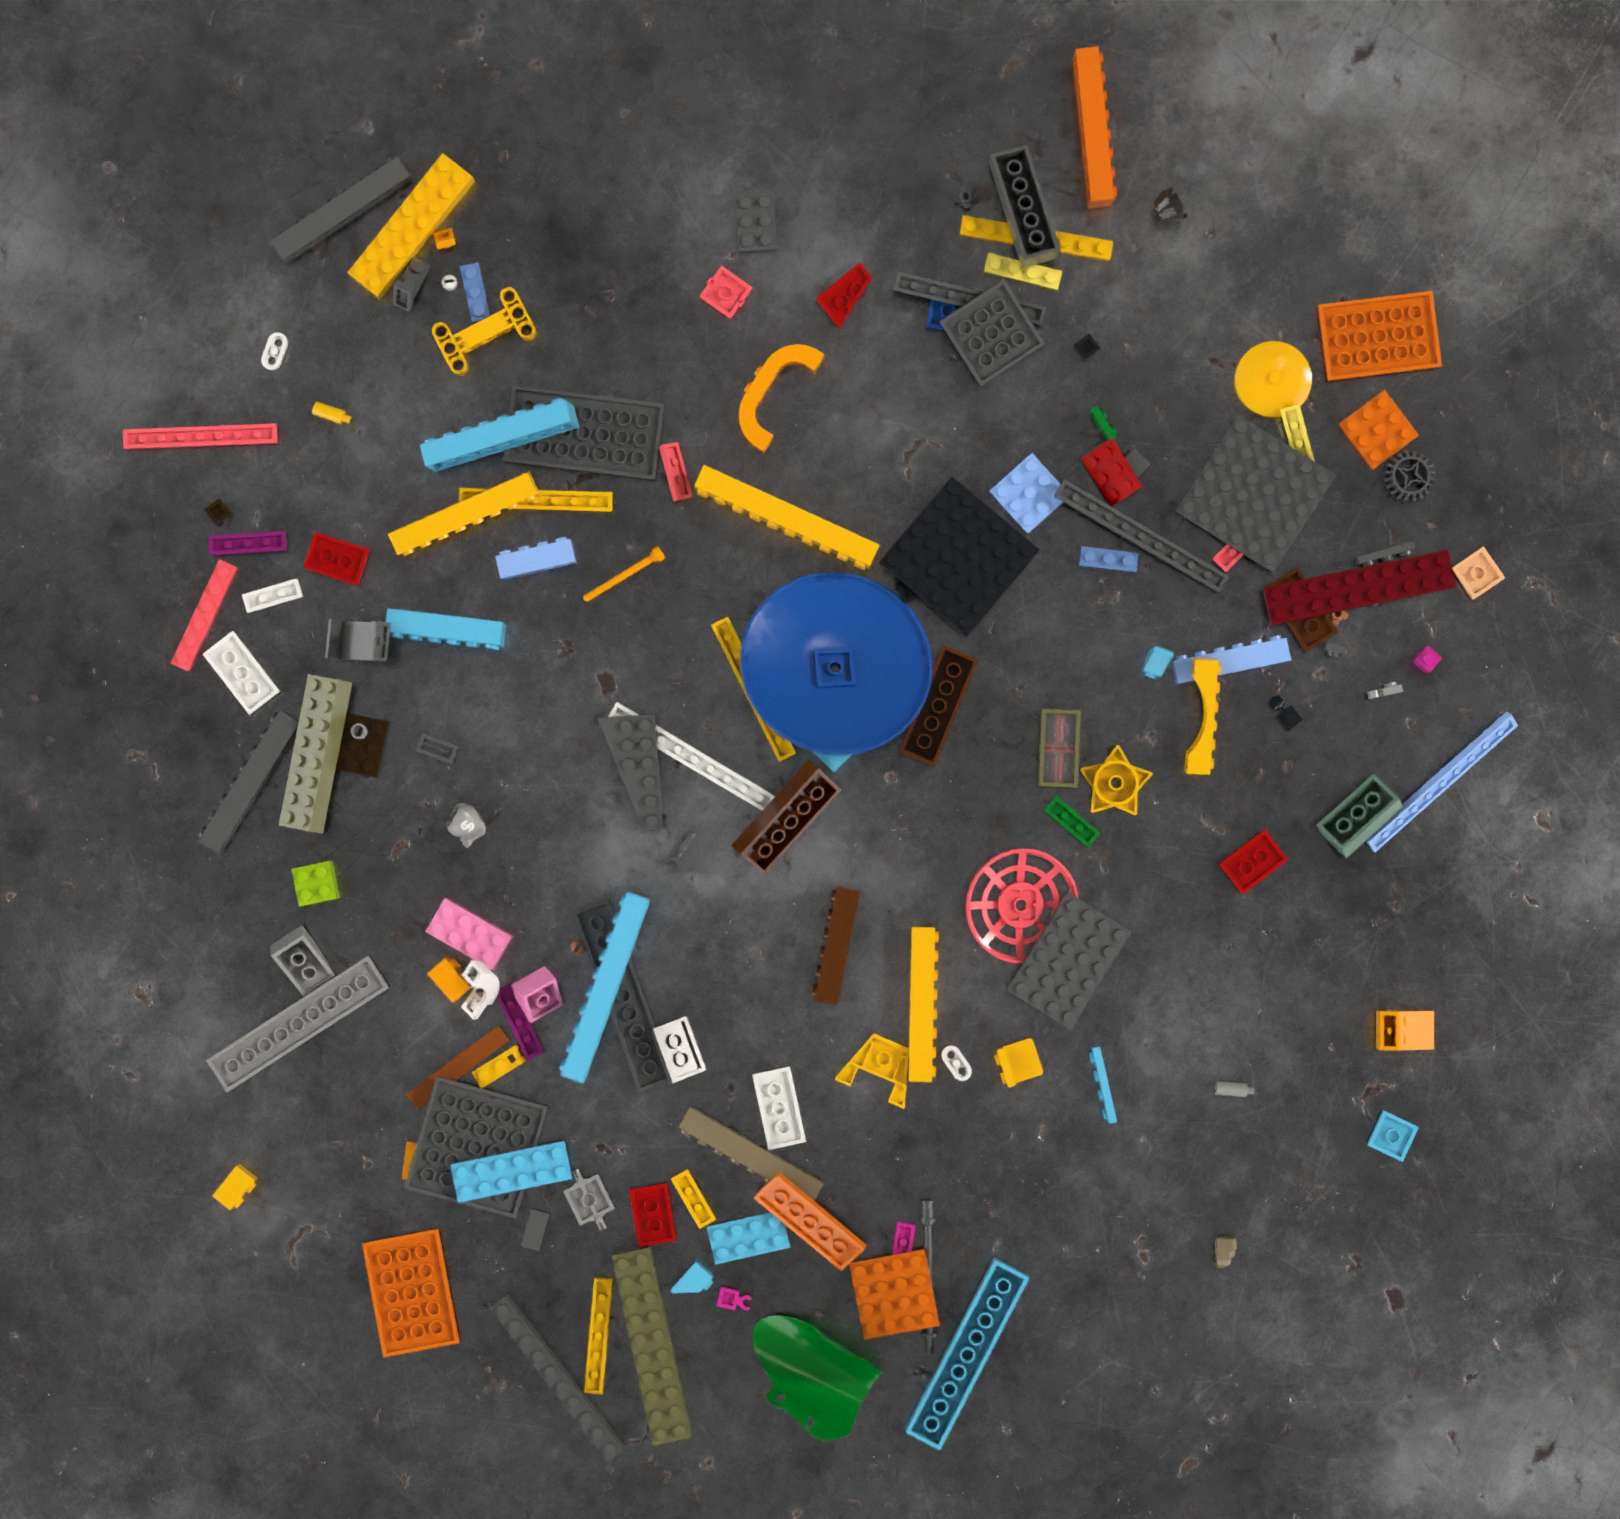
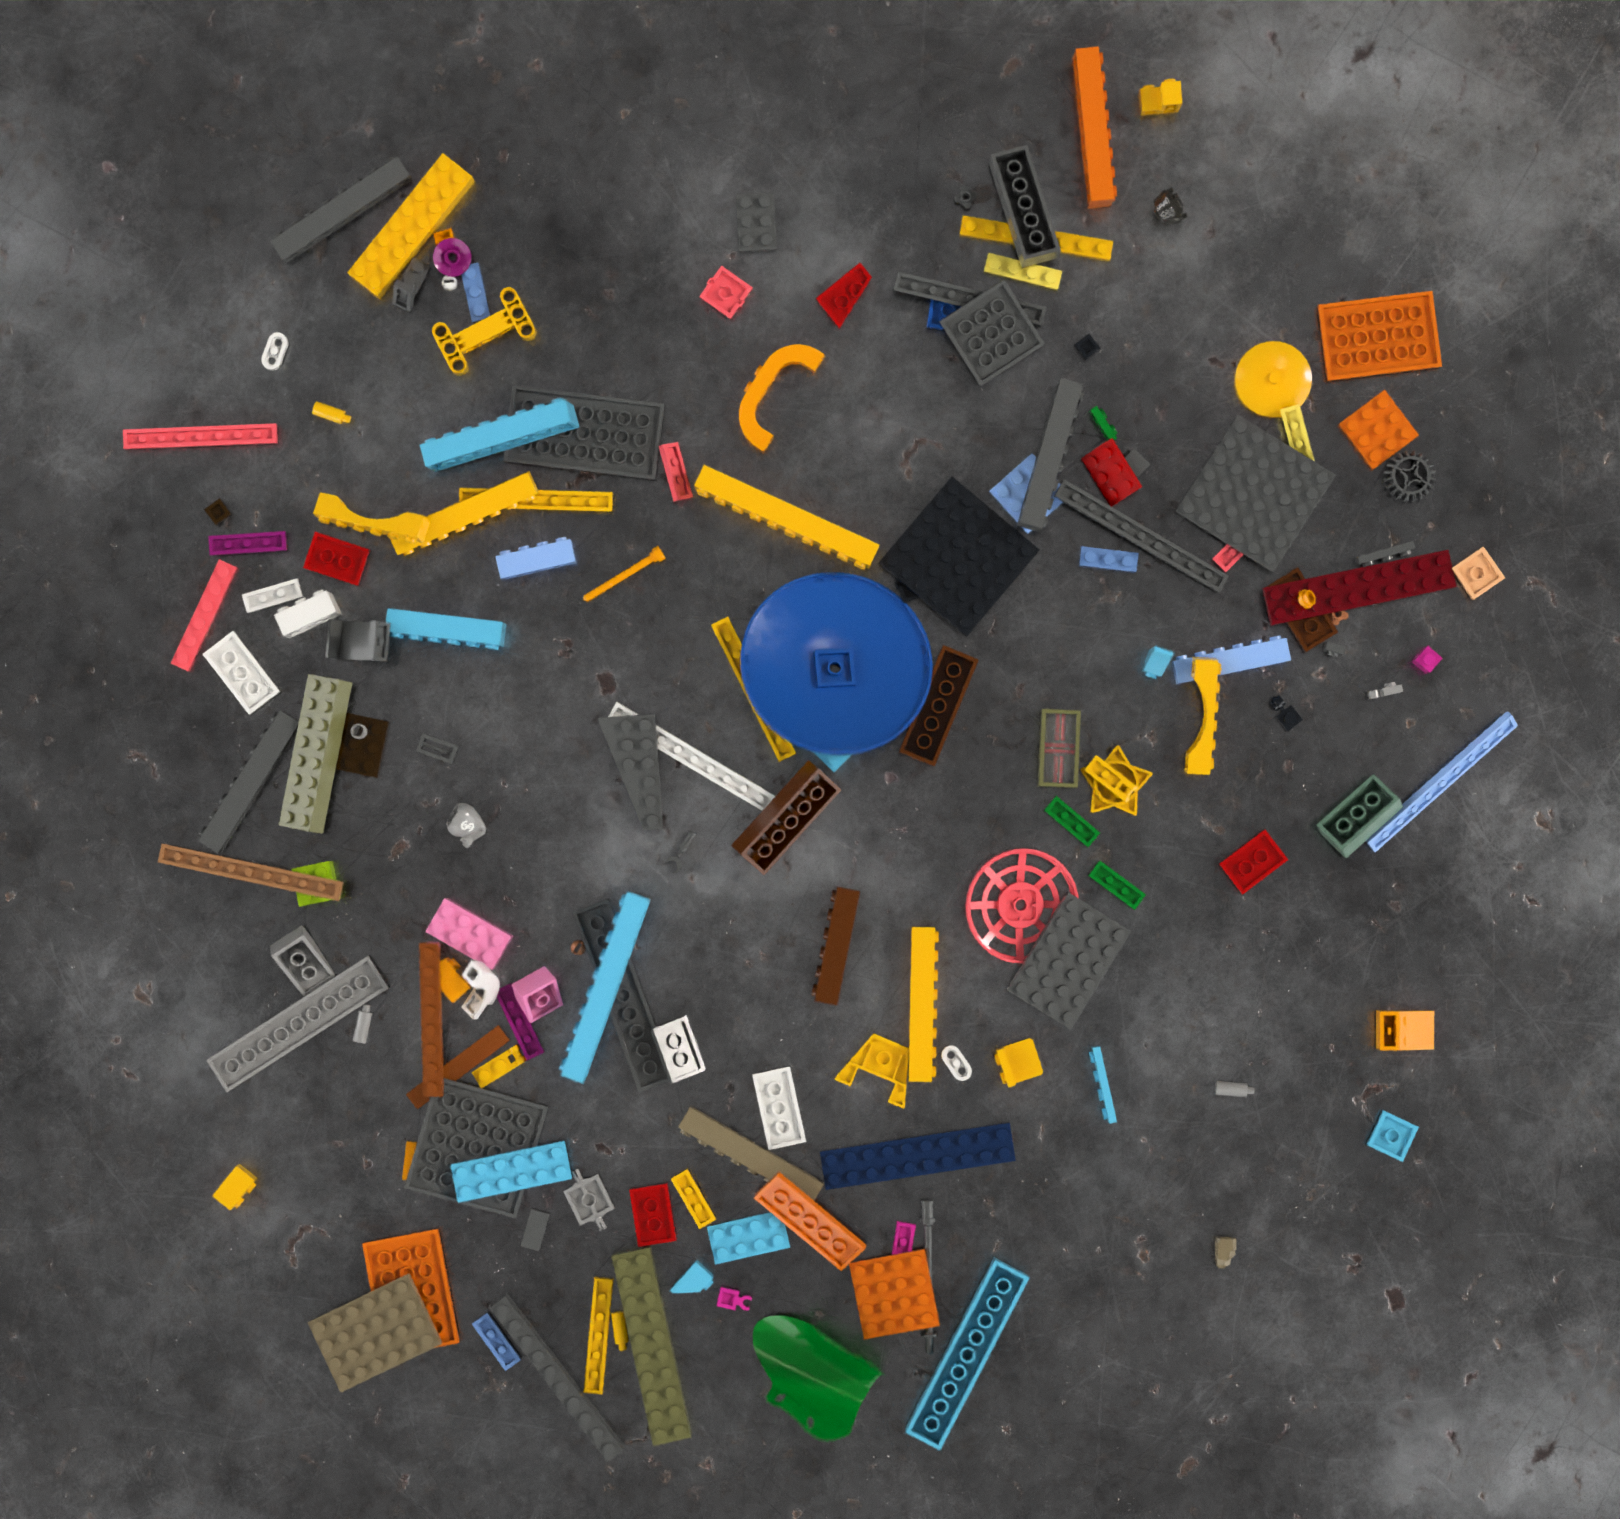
(250, 872): none -> medium nougat plate
(307, 613): none -> white brick
(362, 1024): none -> light grey cylinder
(375, 1332): none -> dark tan plate
(405, 526): none -> yellow arch
(431, 1019): none -> dark orange plate
(452, 267): none -> magenta dish
(496, 1341): none -> medium blue plate
(620, 1329): none -> yellow cylinder
(917, 1156): none -> dark blue plate
(1050, 454): none -> dark grey brick
(1110, 778): none -> yellow plate
(1117, 885): none -> green plate
(1161, 99): none -> yellow brick
(1306, 598): none -> light orange plate

